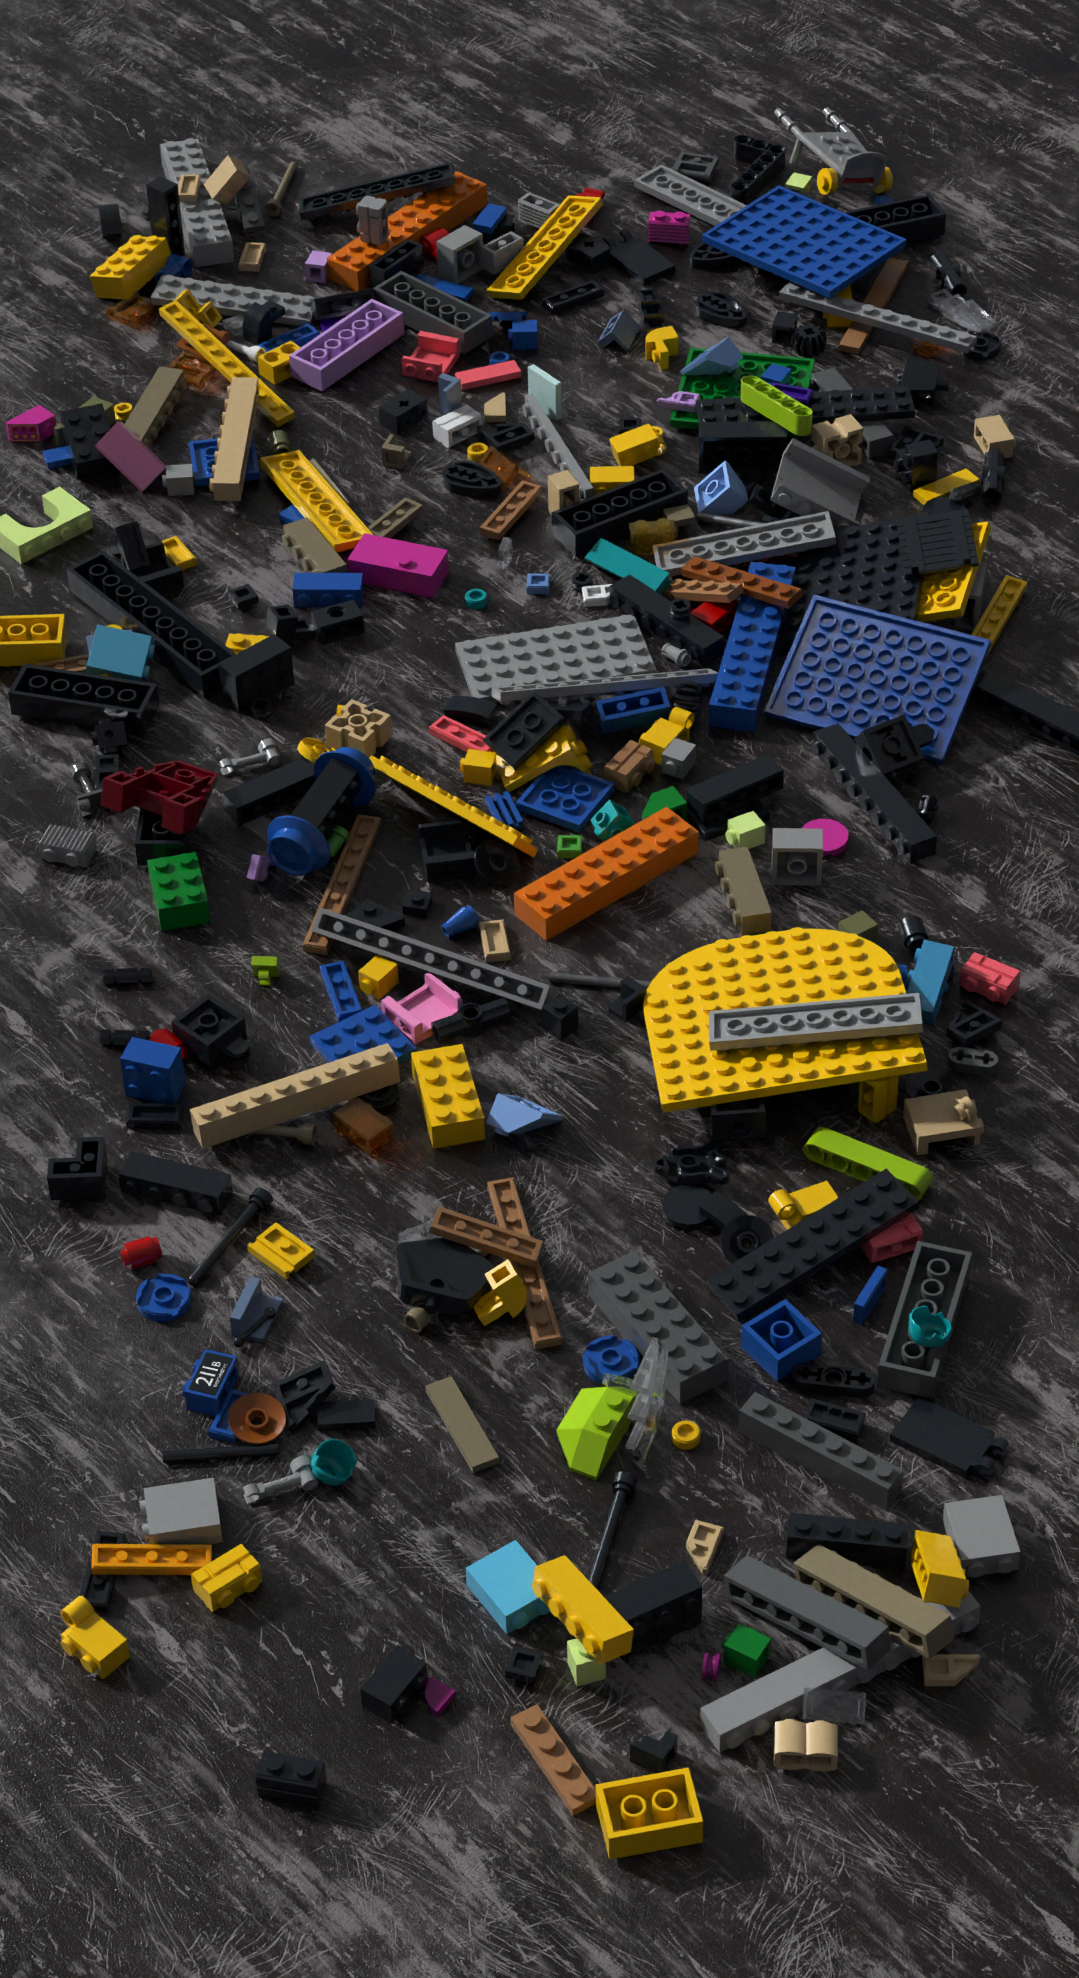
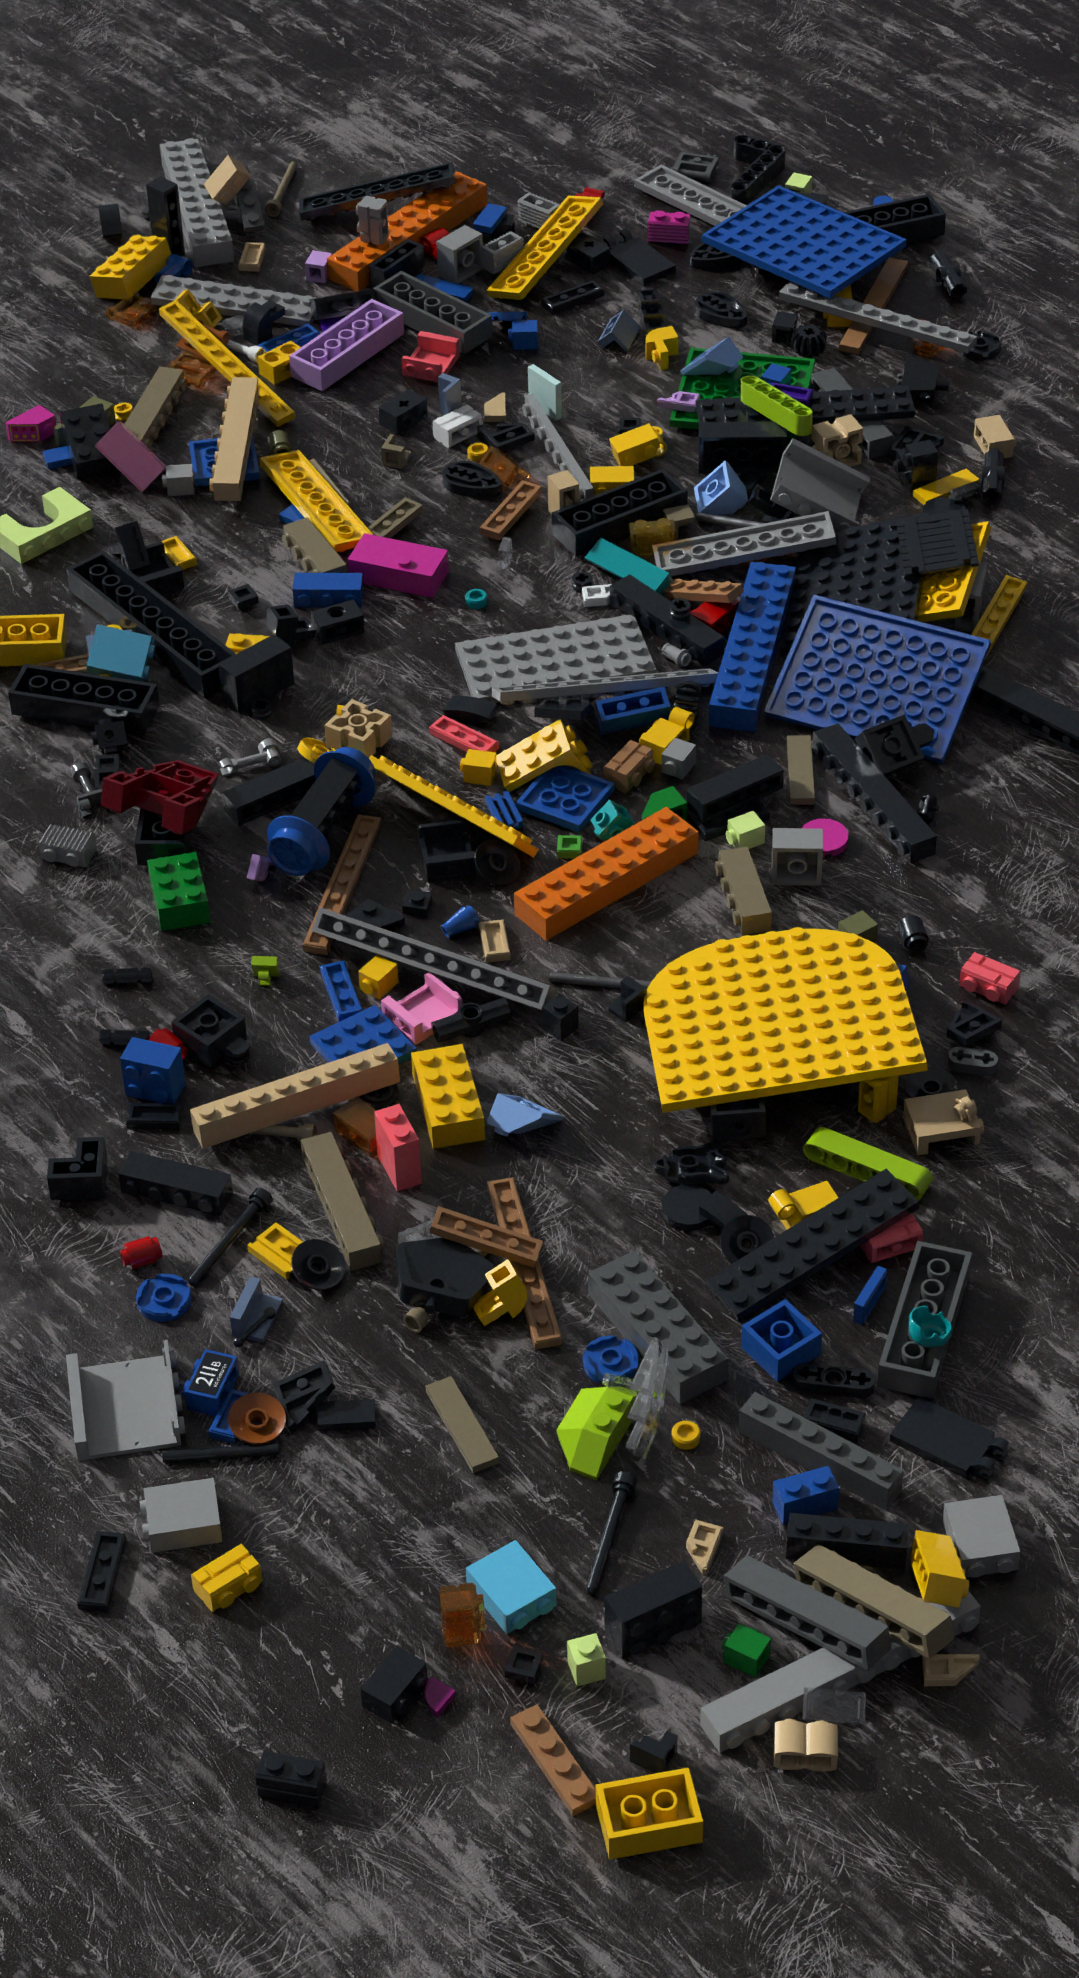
(92, 1639): yellow hinge -> none
(125, 1406): none -> light grey panel
(149, 1559): light orange tile -> none
(189, 188): tan tile -> none
(301, 1475): light grey brick -> none
(318, 1254): none -> black dish
(333, 1462): teal hair -> none
(336, 840): bright green pin -> none
(341, 1201): none -> dark tan brick
(398, 1147): none -> coral brick
(461, 1614): none -> clear orange brick
(488, 374): coral tile -> none
(498, 357): blue tile -> none
(524, 730): black tile -> none
(538, 583): medium blue tile -> none
(582, 1609): yellow brick -> none
(711, 1666): magenta bush -> none
(753, 585): dark orange plate -> none
(800, 770): none -> dark tan tile
(806, 1493): none -> blue brick
(815, 1021): light grey plate -> none
(842, 153): light grey piece -> none
(930, 976): dark azure wedge -> none
(962, 312): clear slope -> none

